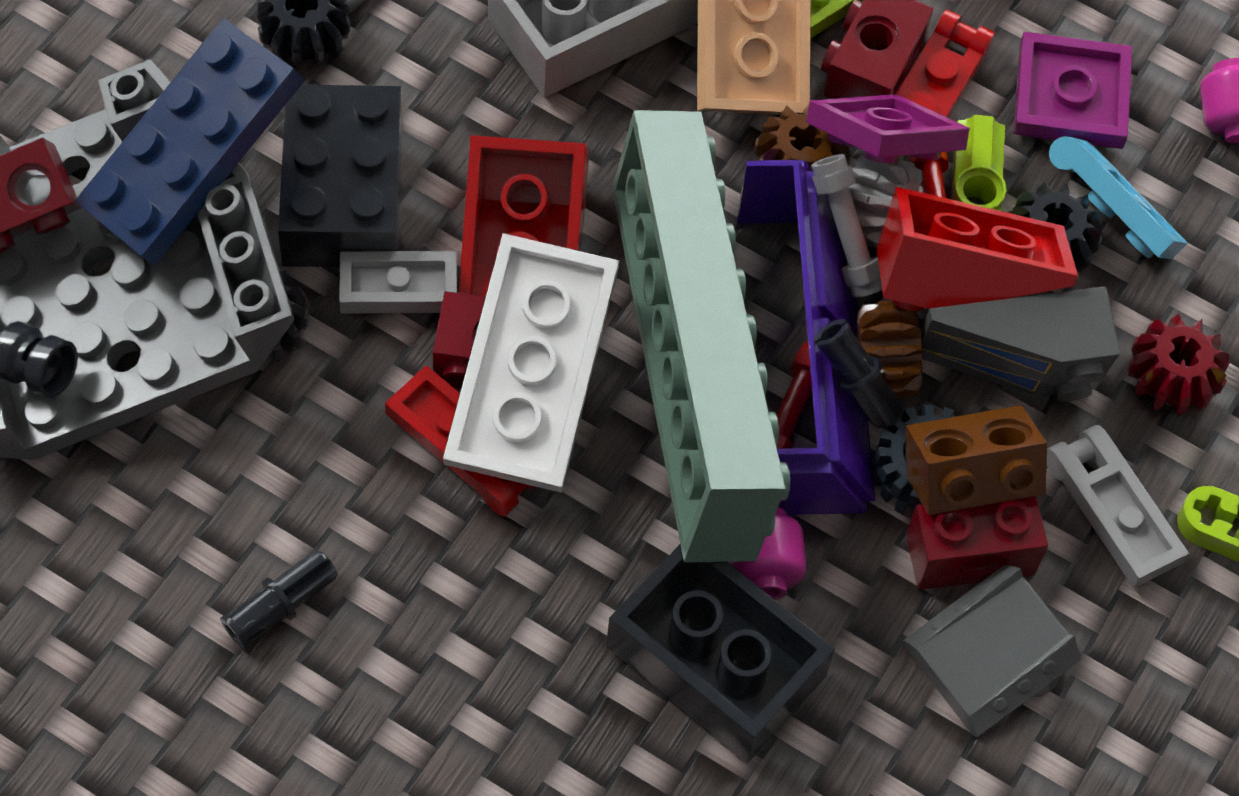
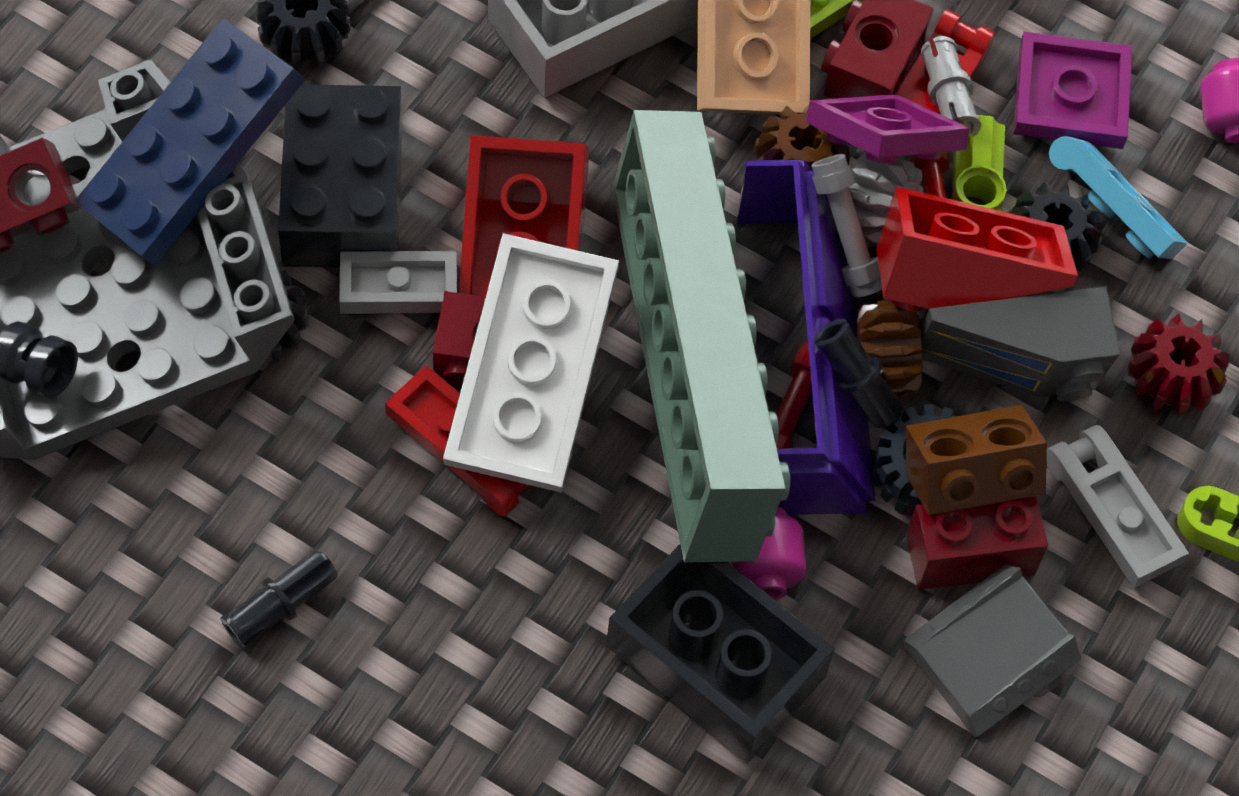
(949, 84): none -> light grey pin

